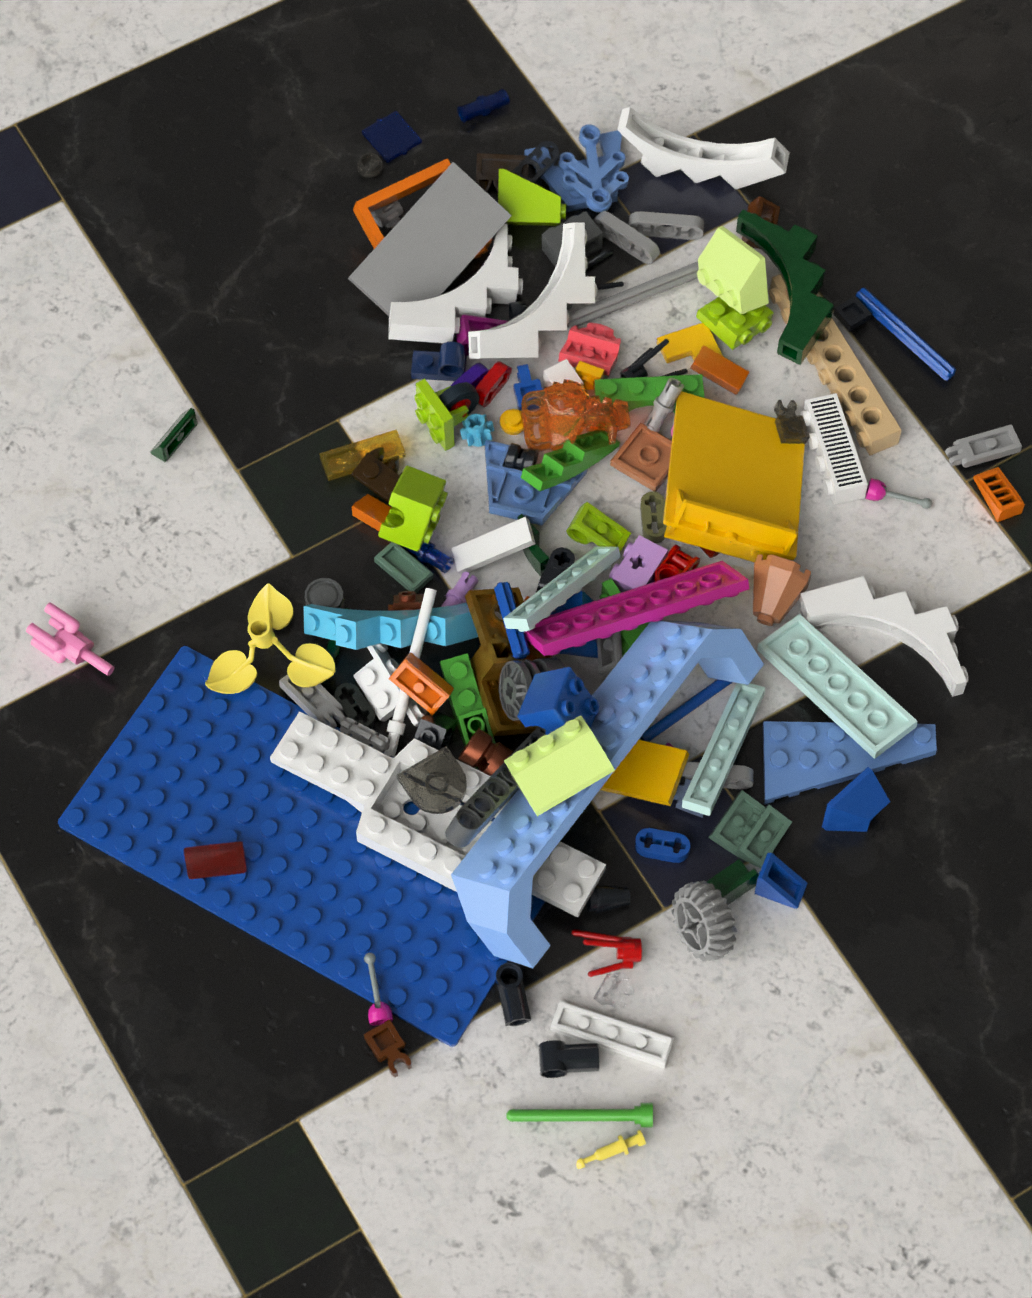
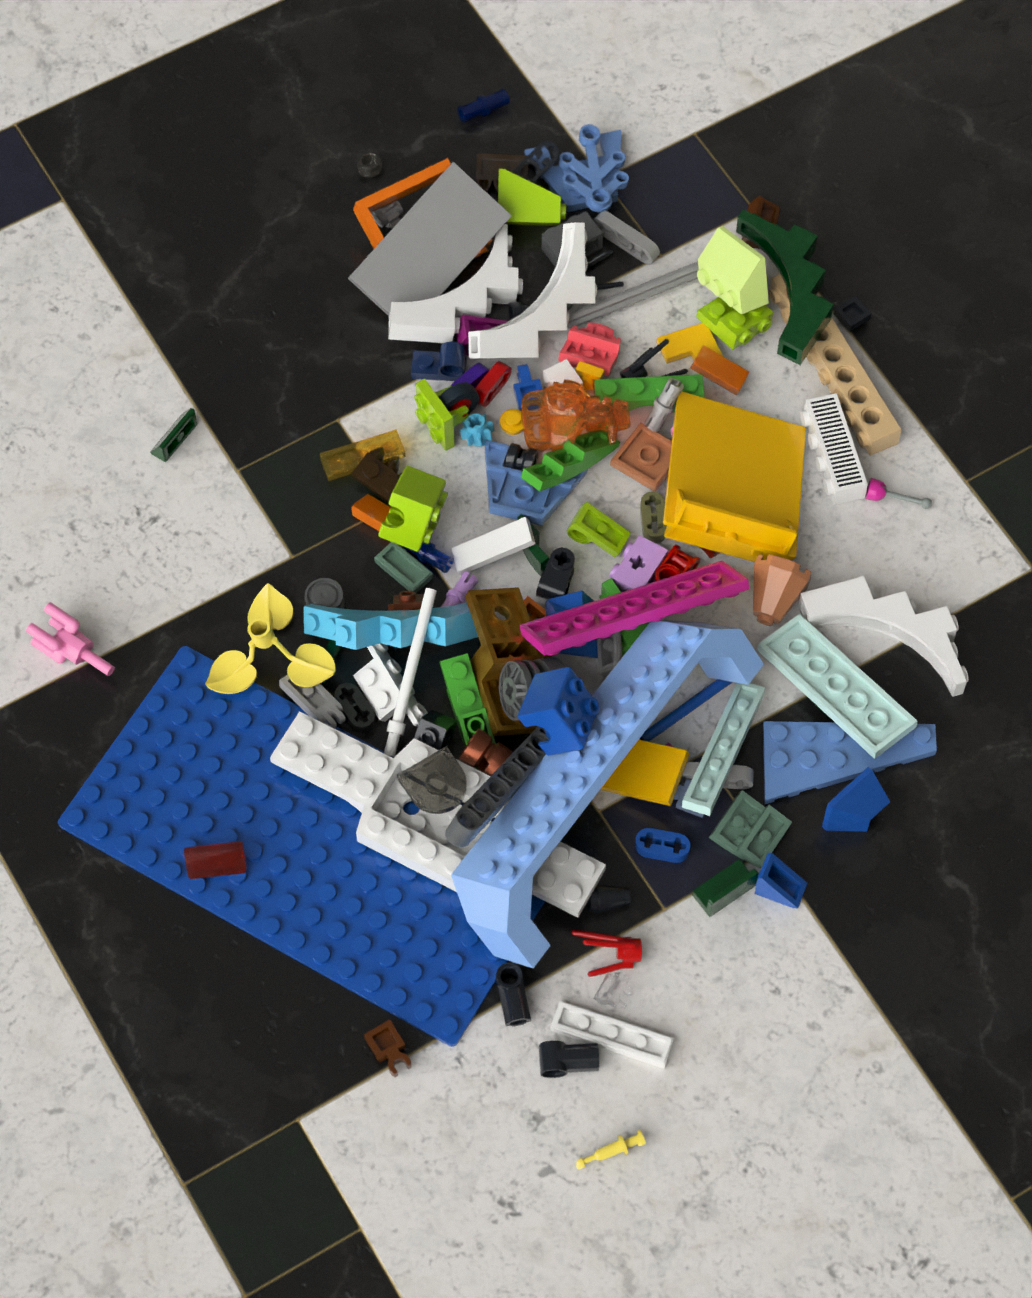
(364, 734): light grey axle -> none
(379, 1011): hinge -> none
(391, 136): clear blue piece -> none
(421, 683): orange slope -> none
(507, 604): blue axle -> none
(559, 765): yellowish green slope -> none
(561, 588): light aqua plate -> none
(640, 1114): bright green piece -> none
(681, 226): light grey beam -> none
(702, 160): white arch -> none
(704, 920): light grey gear -> none
(789, 425): clear smoke plate -> none
(906, 334): blue axle -> none
(984, 447): light grey hinge -> none
(999, 511): orange slope -> none

